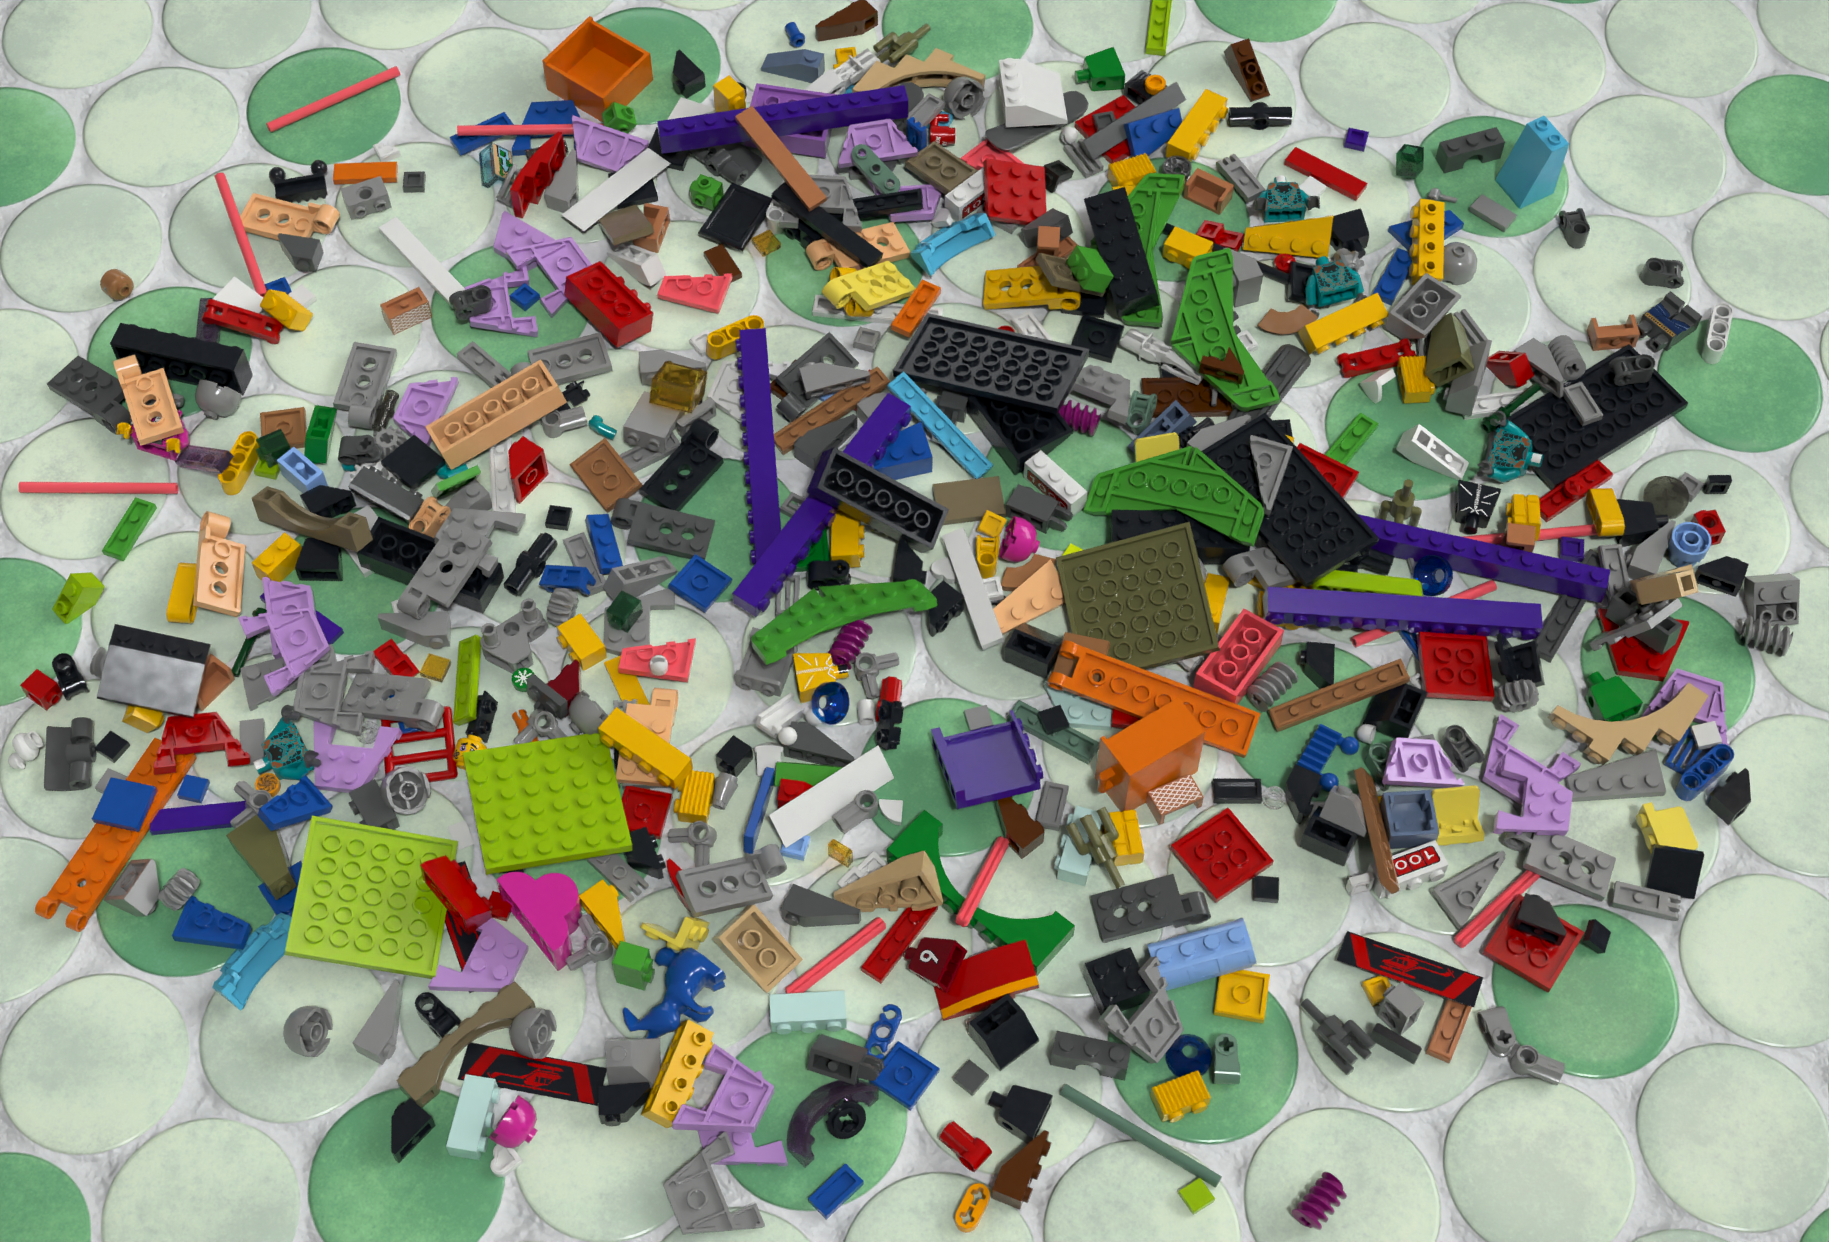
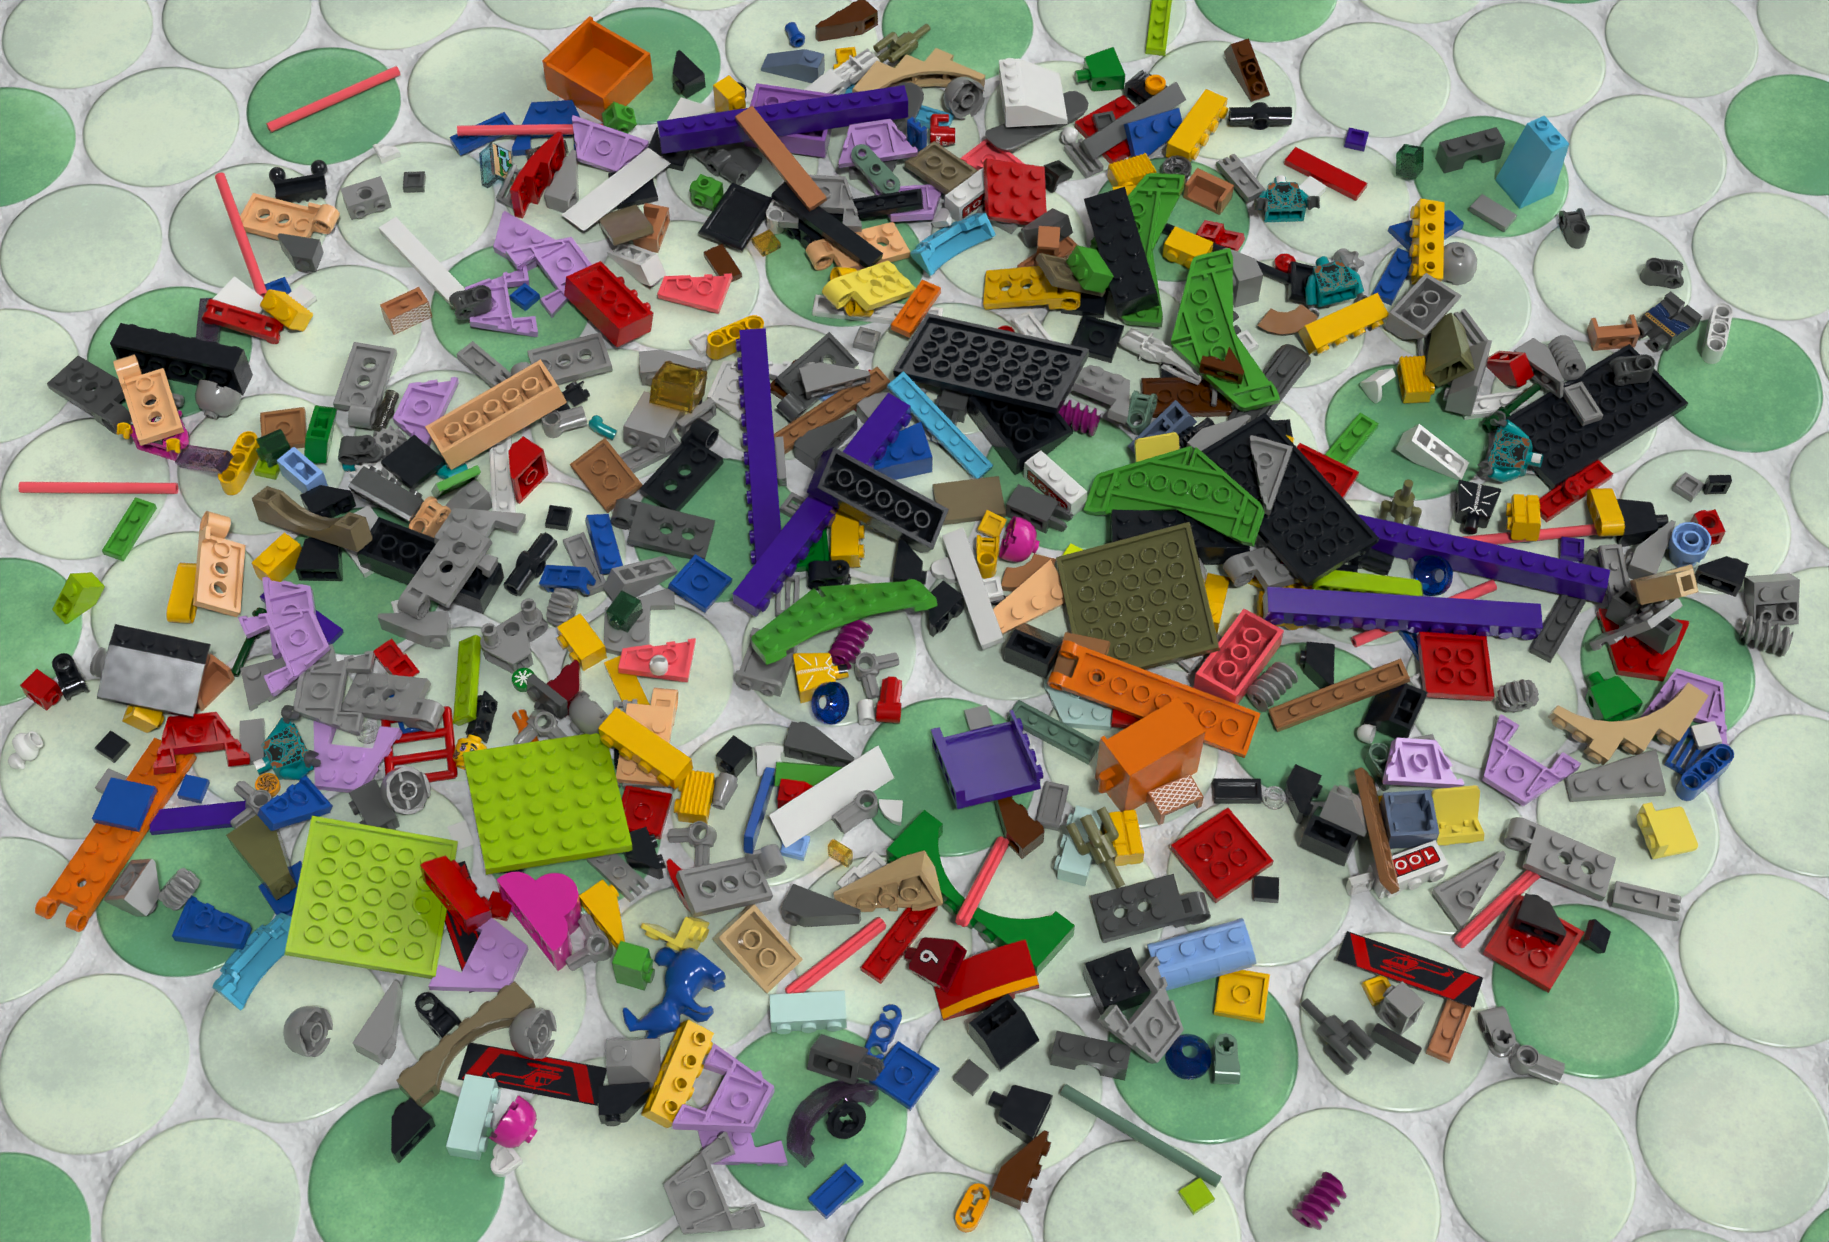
(69, 756): dark grey panel -> none
(115, 283): medium nougat head -> none
(358, 172): orange tile -> none
(435, 668): clear yellow tile -> none
(779, 716): white gear -> none
(780, 461): none -> light grey tile
(888, 735): black hinge -> none
(926, 110): light grey tile -> none
(970, 1151): red piece -> none
(1053, 719): black tile -> none
(1180, 1097): yellow brick -> none
(1300, 237): yellow wing -> none
(1321, 749): blue gear -> none
(1350, 232): black torso -> none
(1374, 359): red plate -> none
(1435, 194): light grey hand -> none
(1465, 751): dark grey piece -> none
(1519, 537): nougat panel -> none
(1519, 661): black bracket -> none
(1544, 802): lavender wing -> none
(1667, 496): clear smoke tile -> none
(1674, 870): black tile -> none
(1732, 798): black slope -> none

